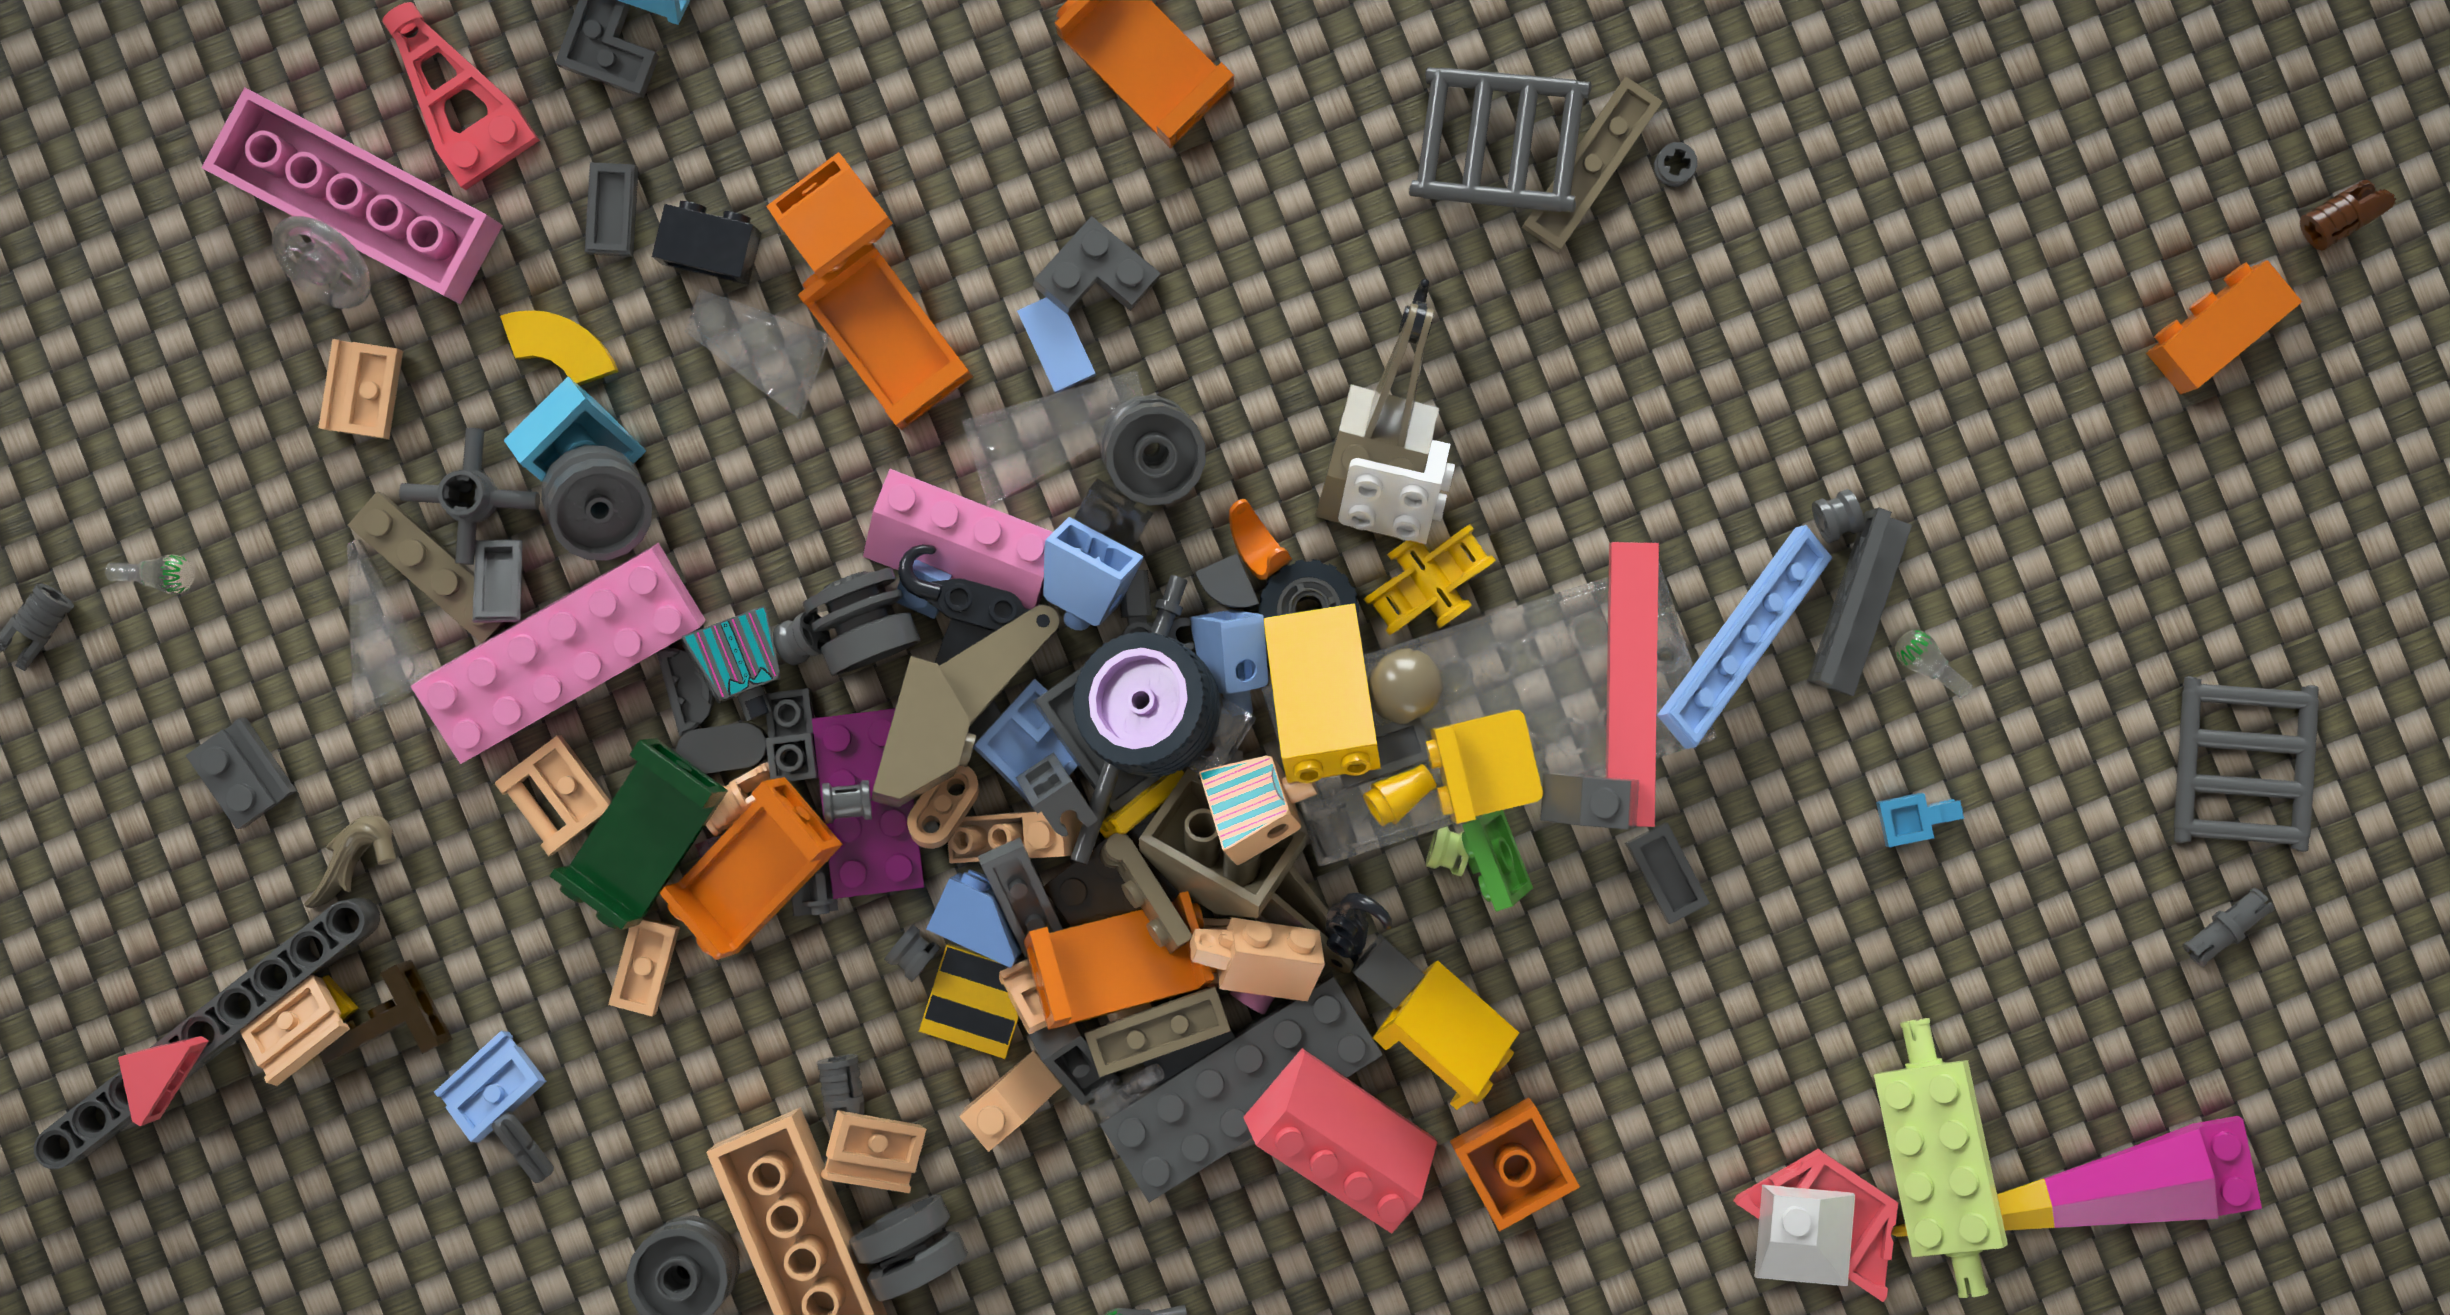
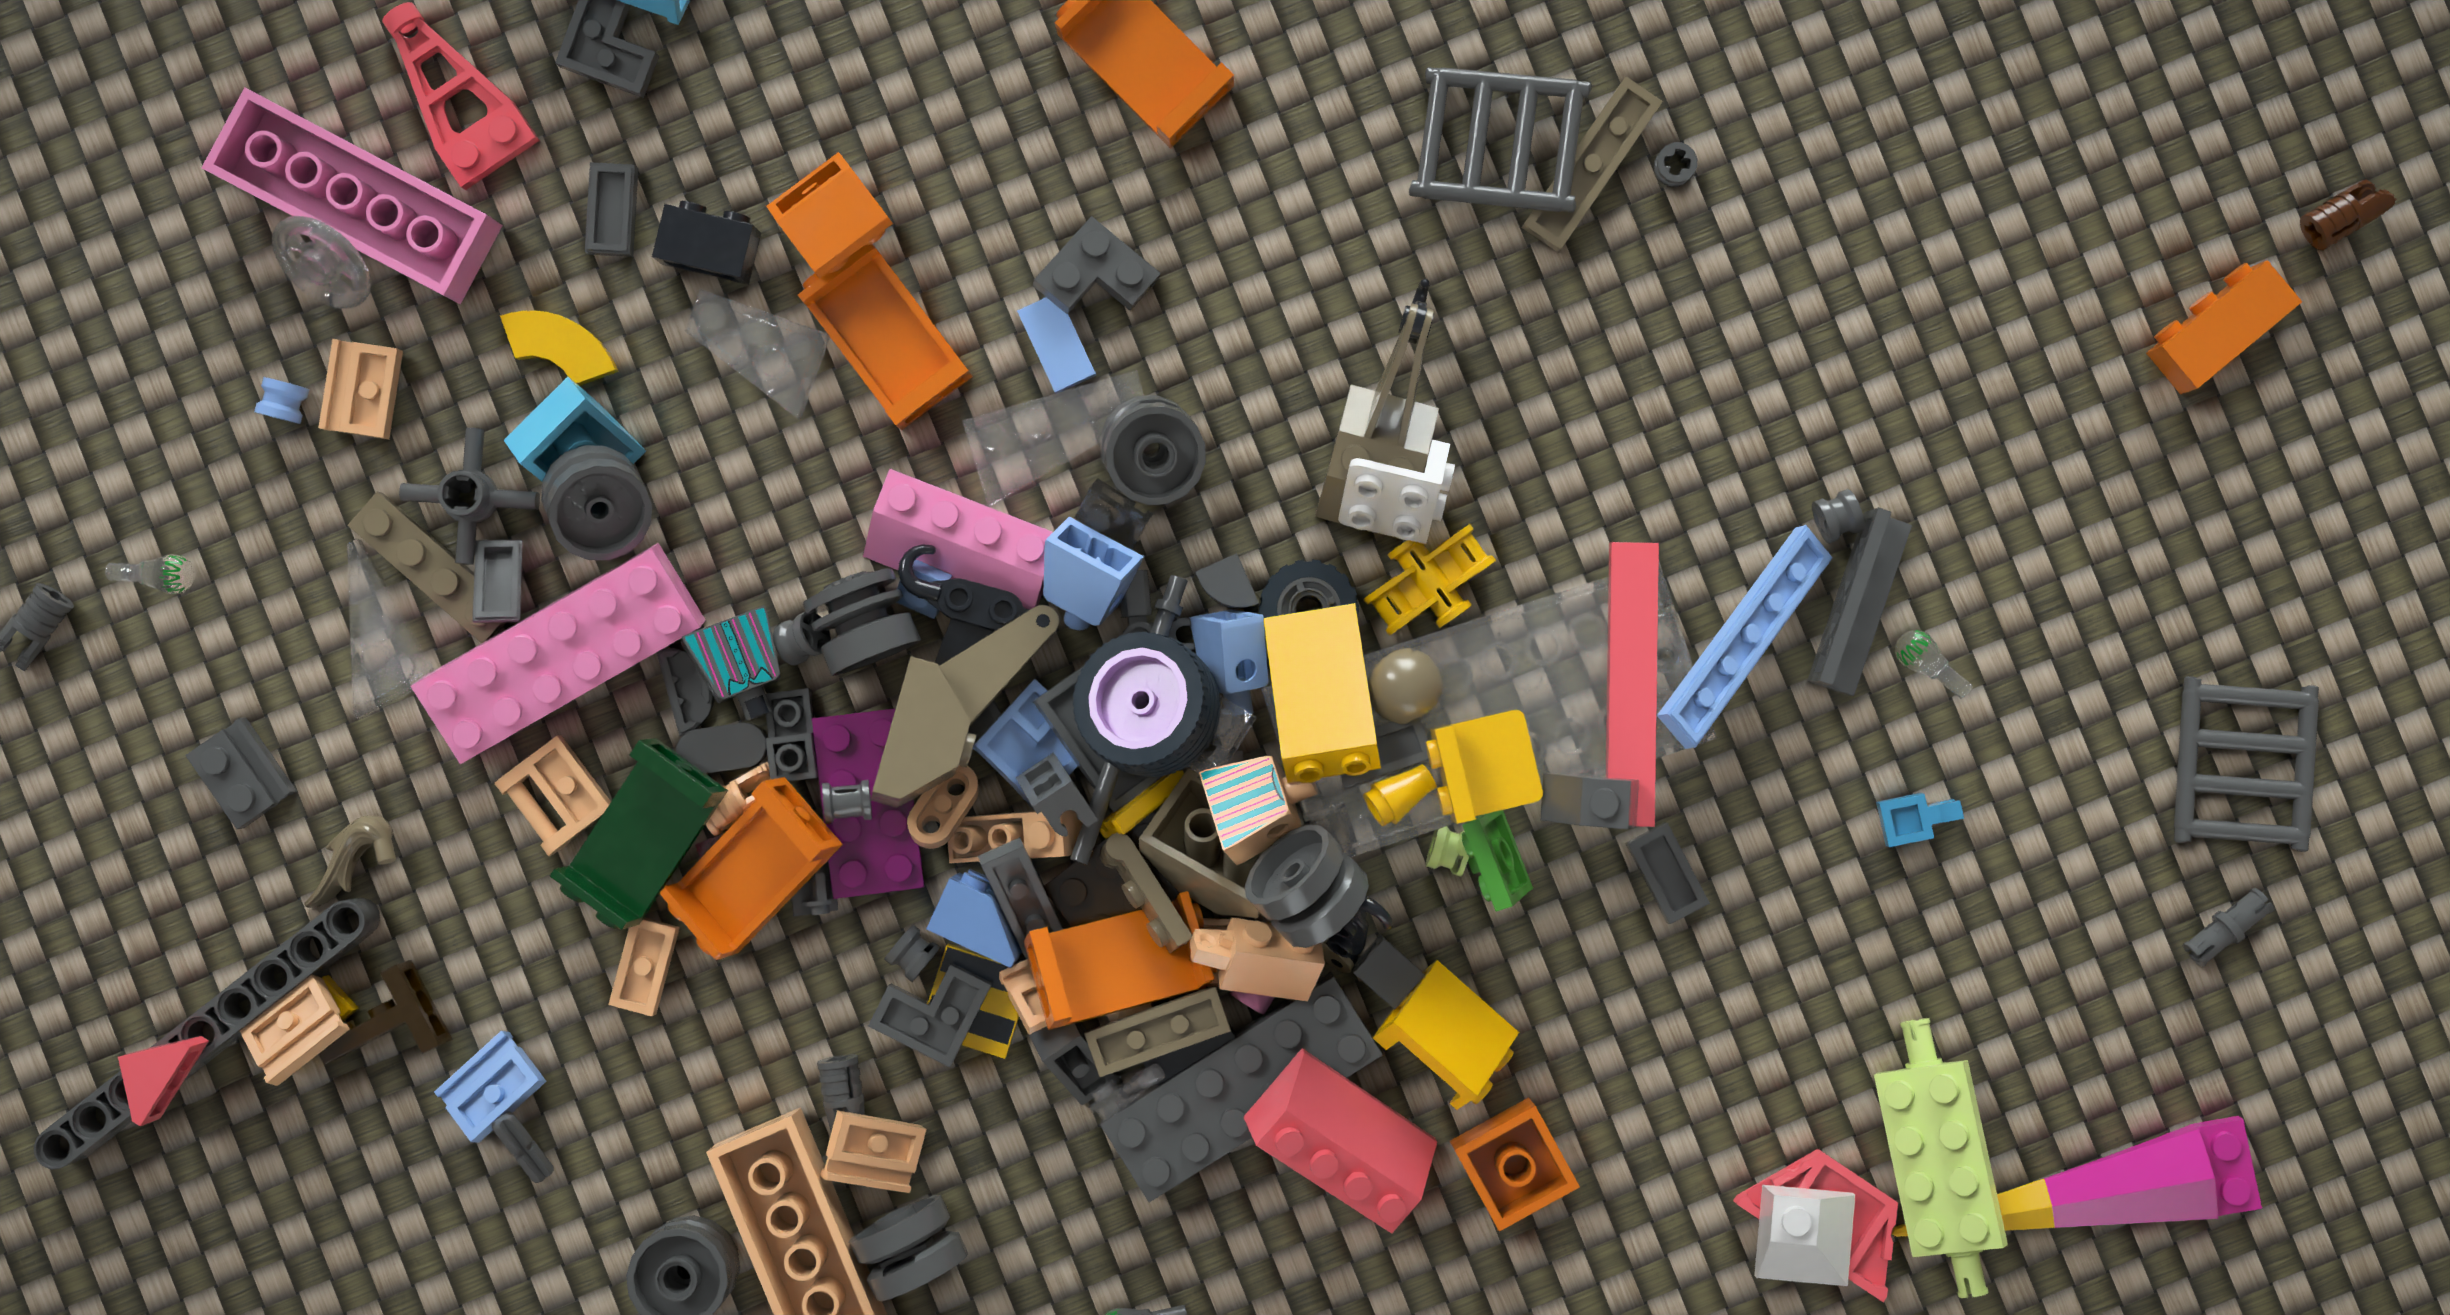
(281, 400): none -> light blue wheel
(933, 1027): none -> dark grey plate
(1010, 1101): light nougat slope -> none
(1254, 542): orange helmet -> none
(1306, 886): none -> dark grey wheel

